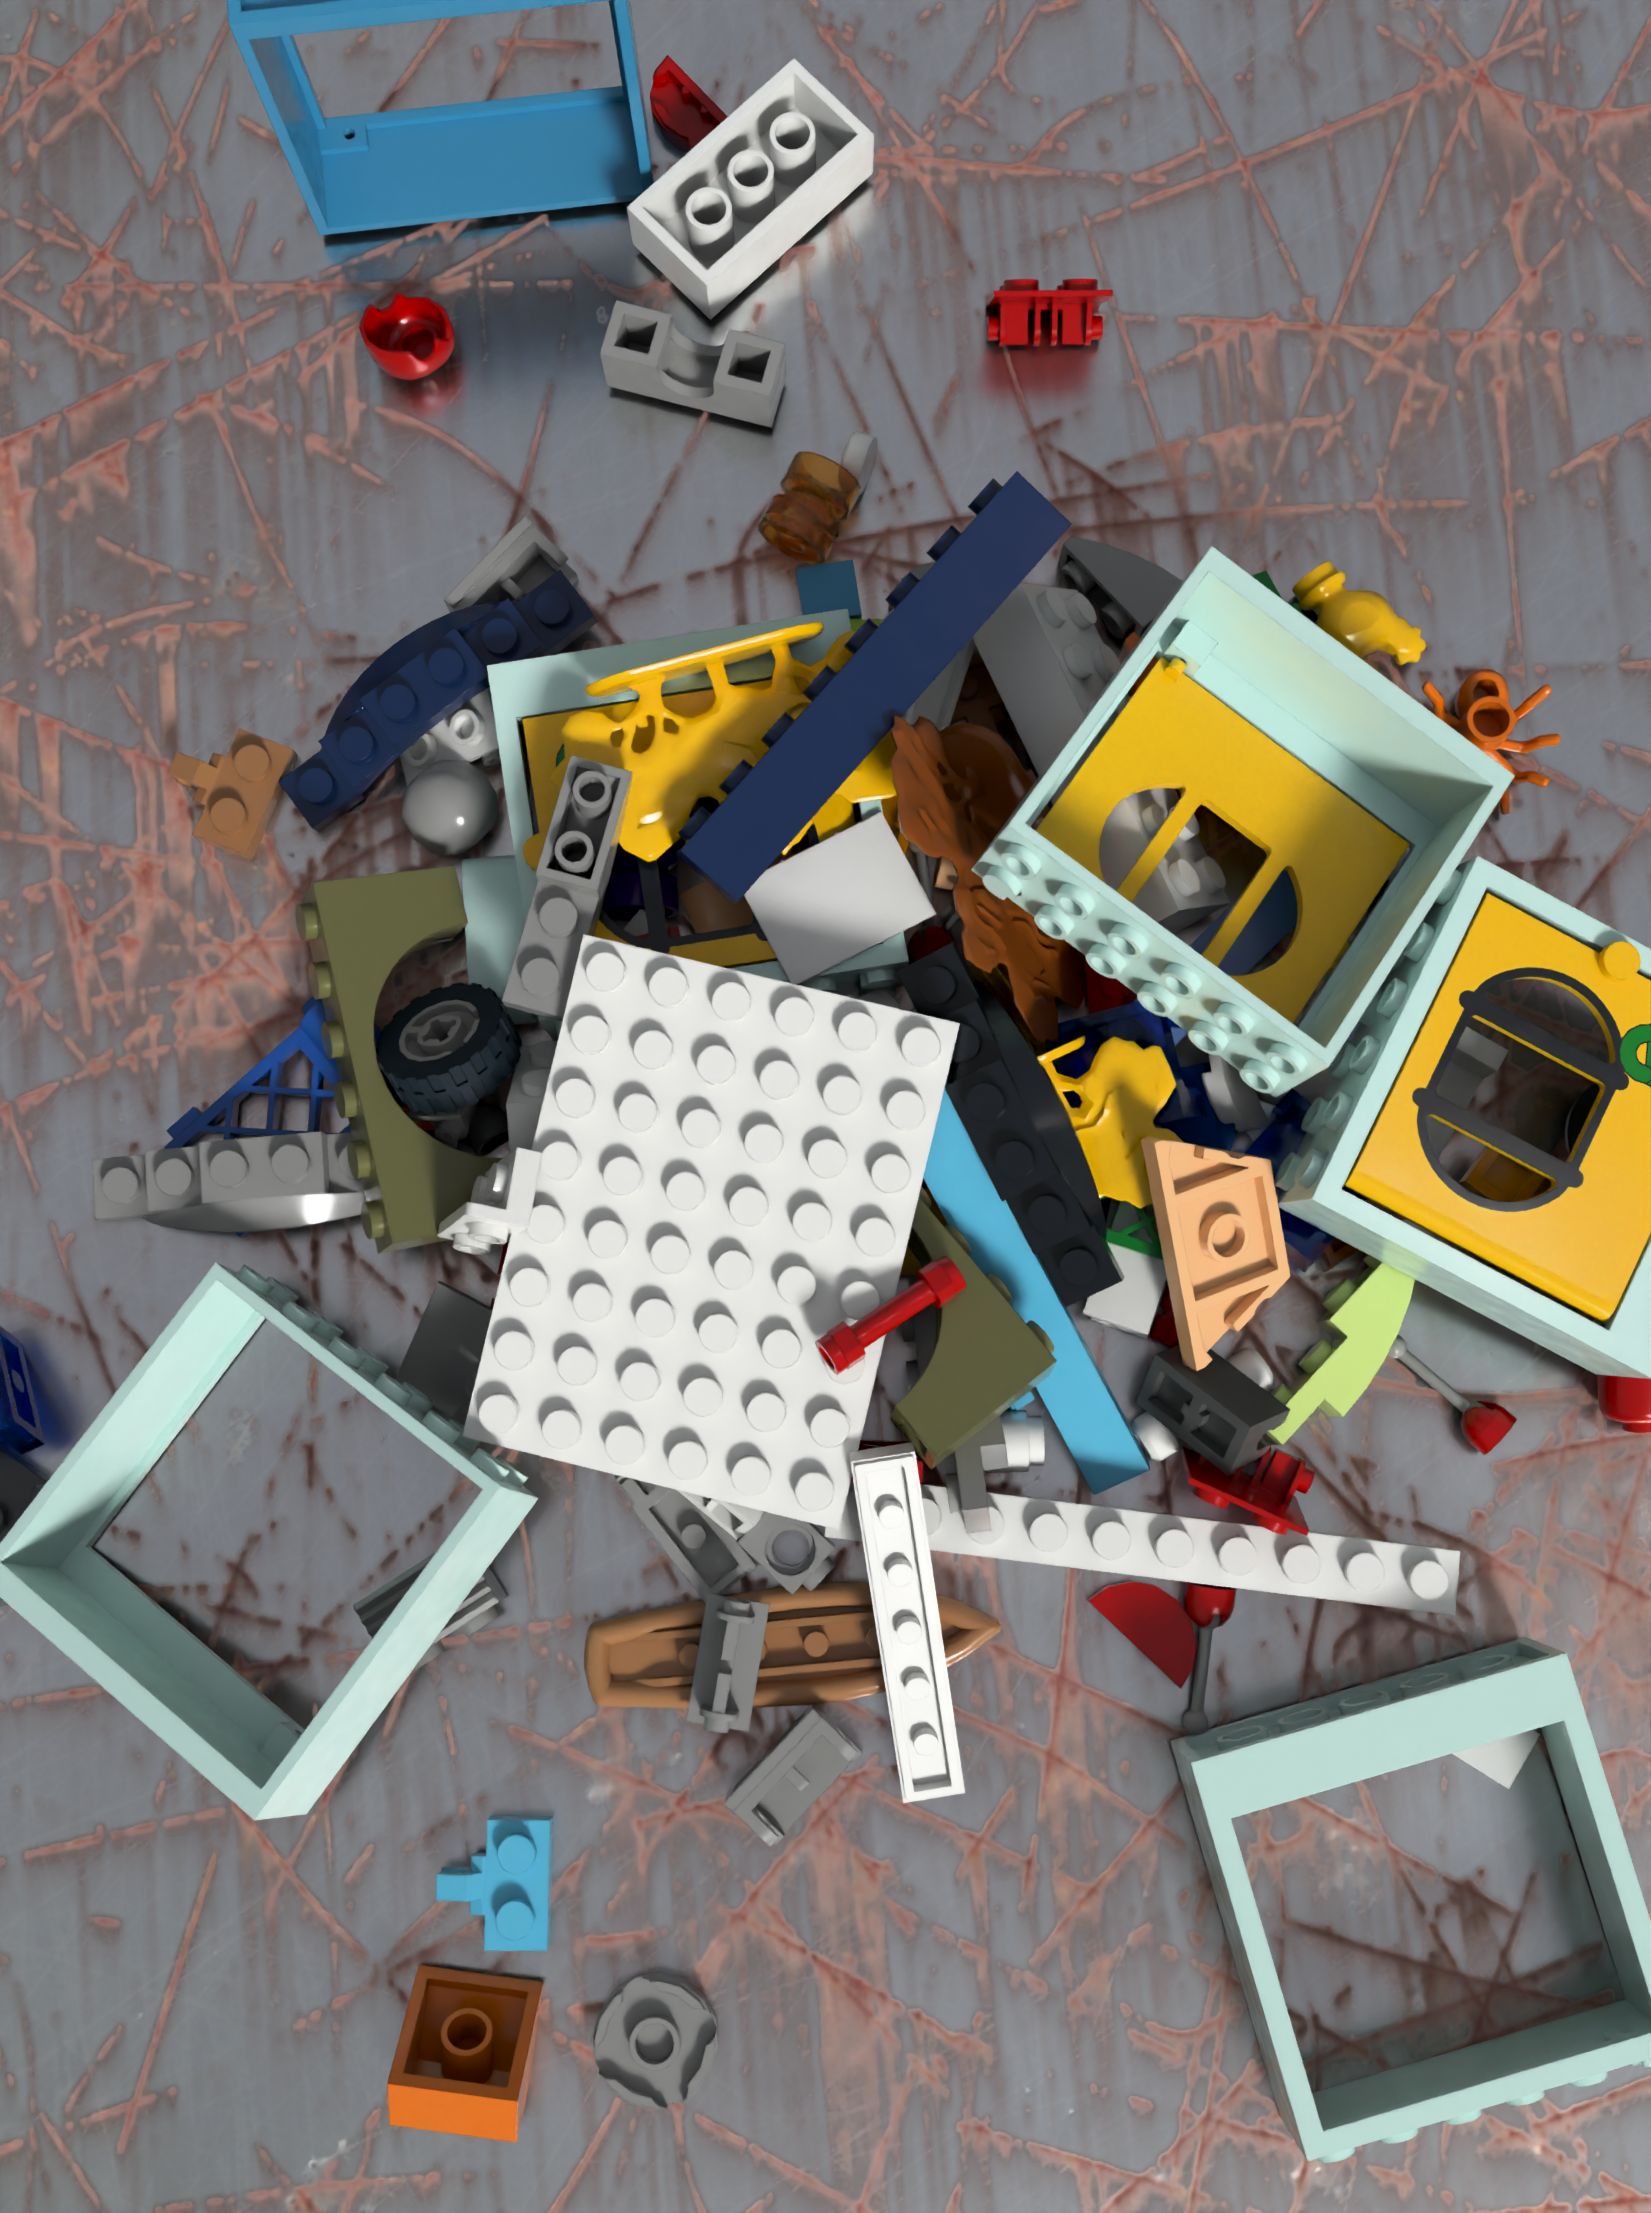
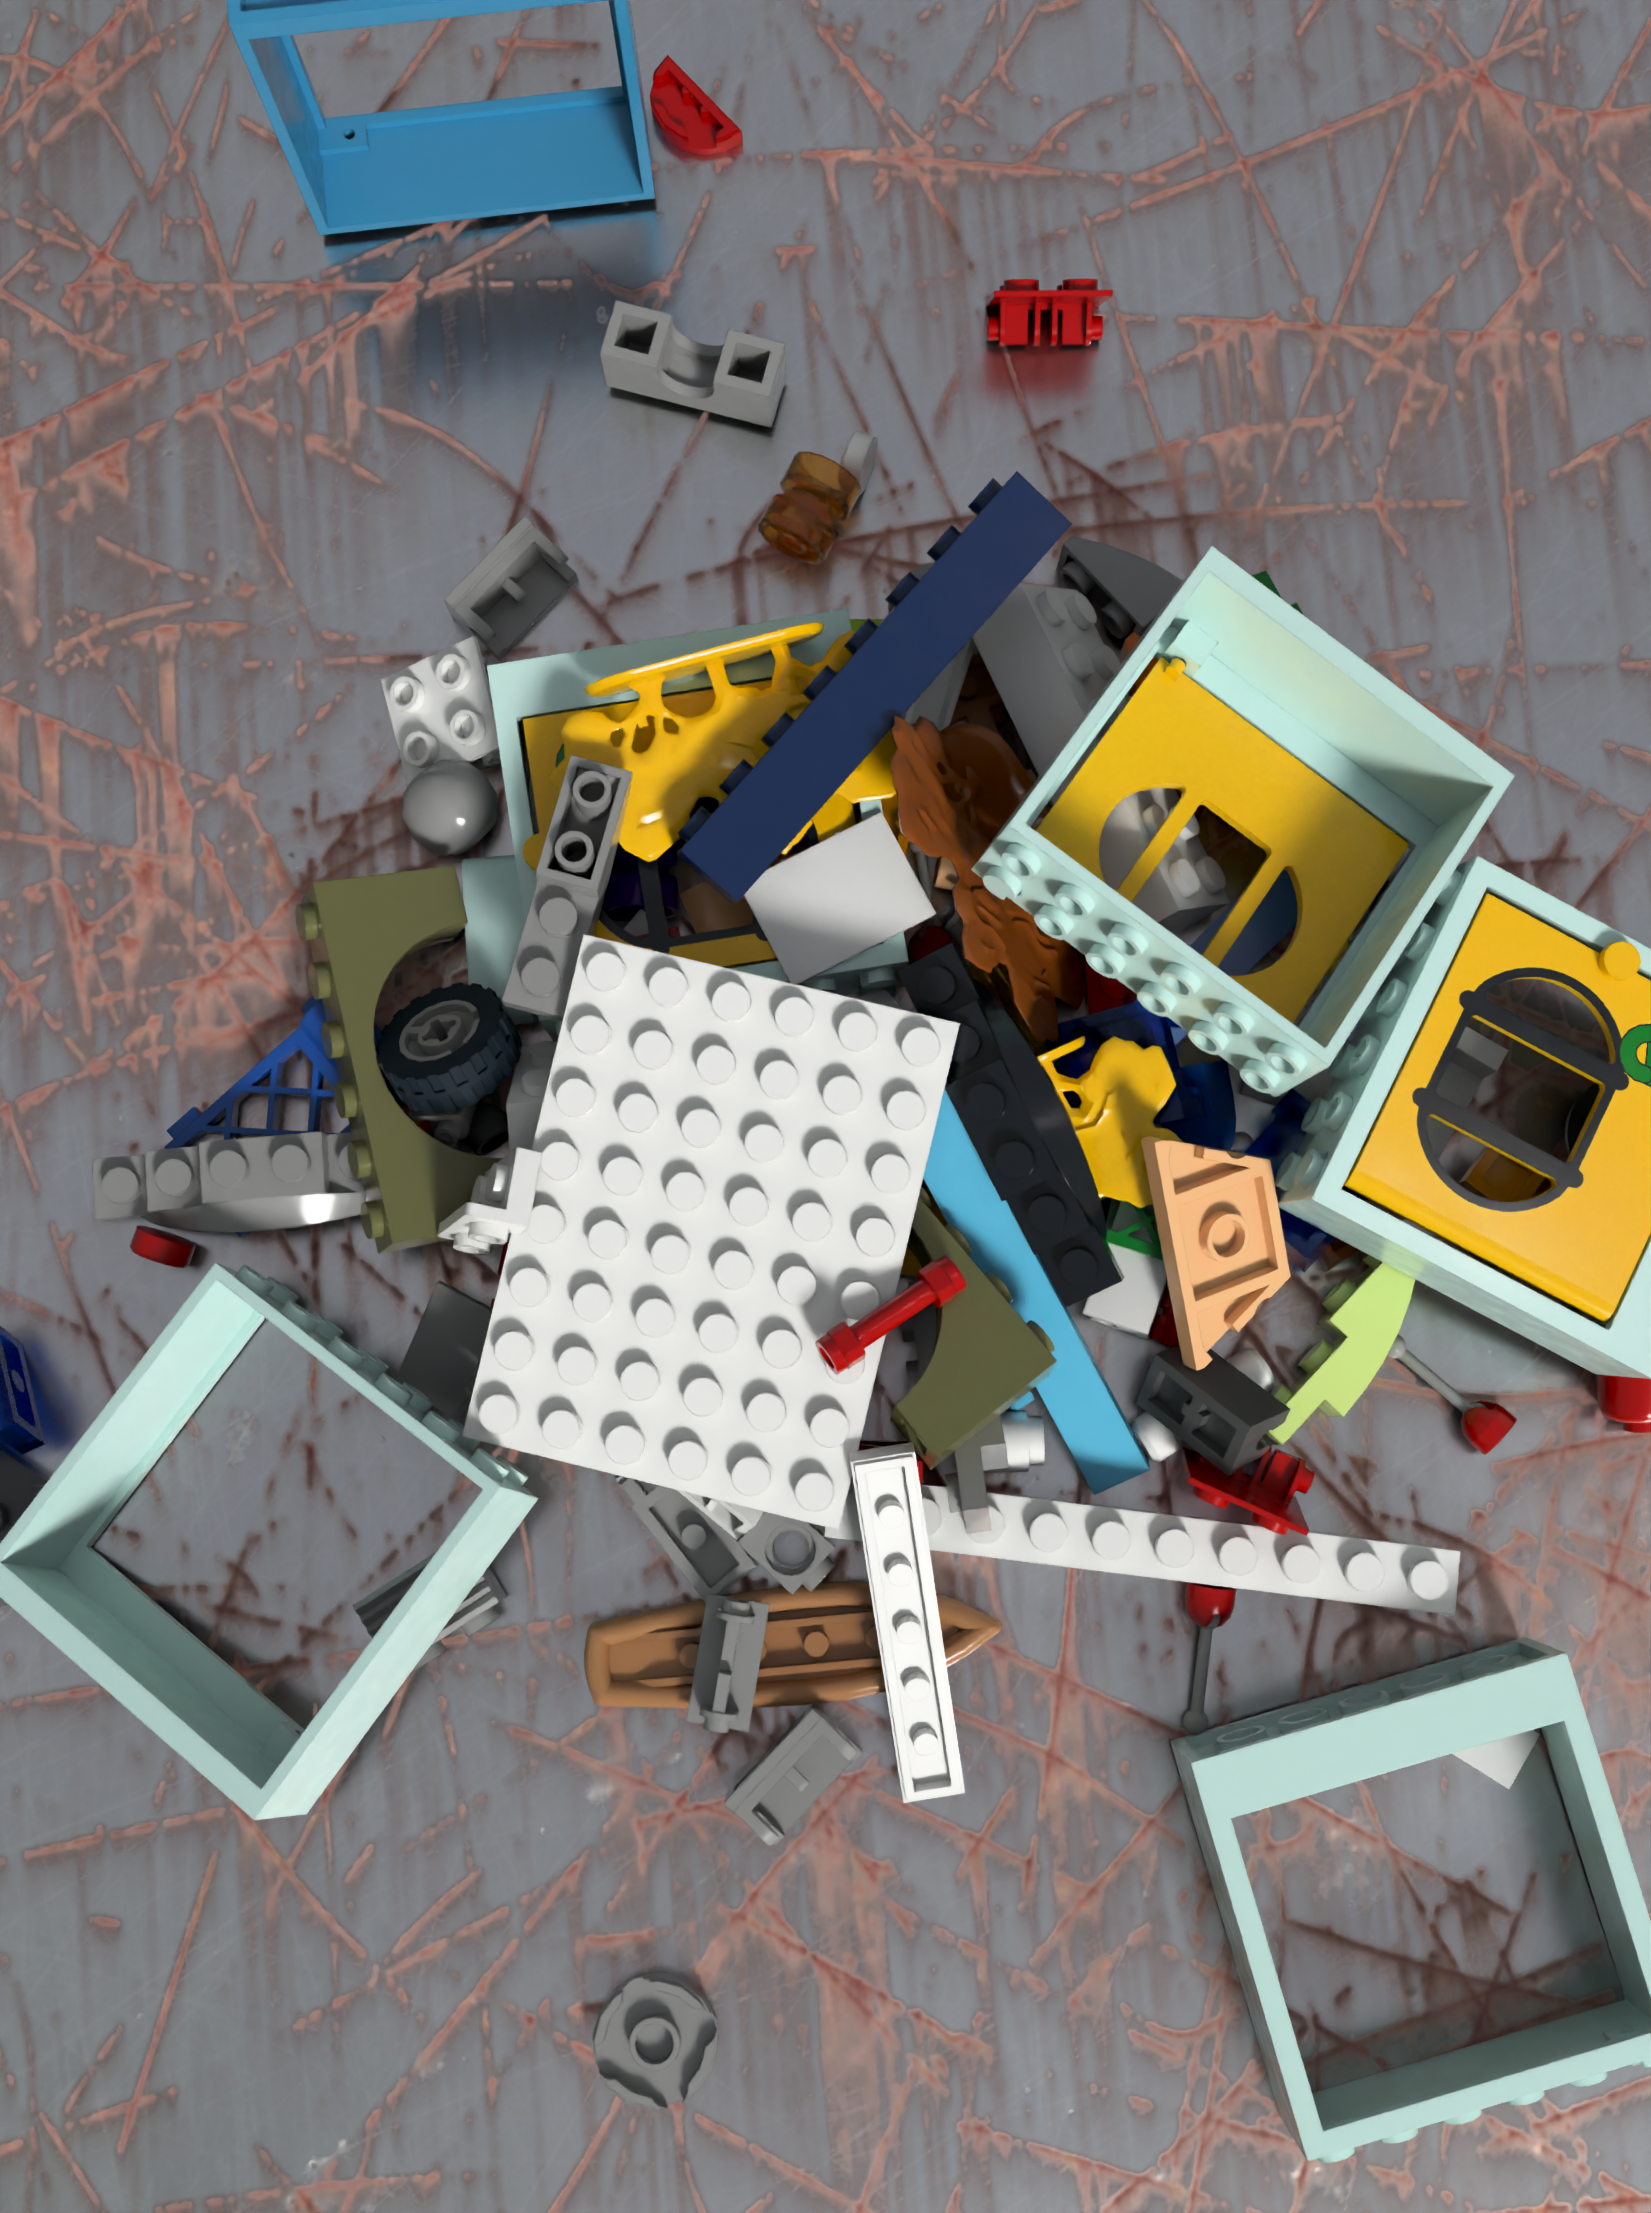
(162, 1247): none -> red tile
(236, 791): medium nougat hinge -> none
(408, 336): red hair -> none
(422, 684): dark blue piece -> none
(465, 2054): orange slope -> none
(508, 1883): medium azure hinge -> none
(751, 188): white brick -> none
(828, 588): dark azure tile -> none
(1152, 1624): red tile -> none
(1232, 1097): white tile -> none
(1357, 618): yellow animal -> none
(1489, 719): orange animal -> none

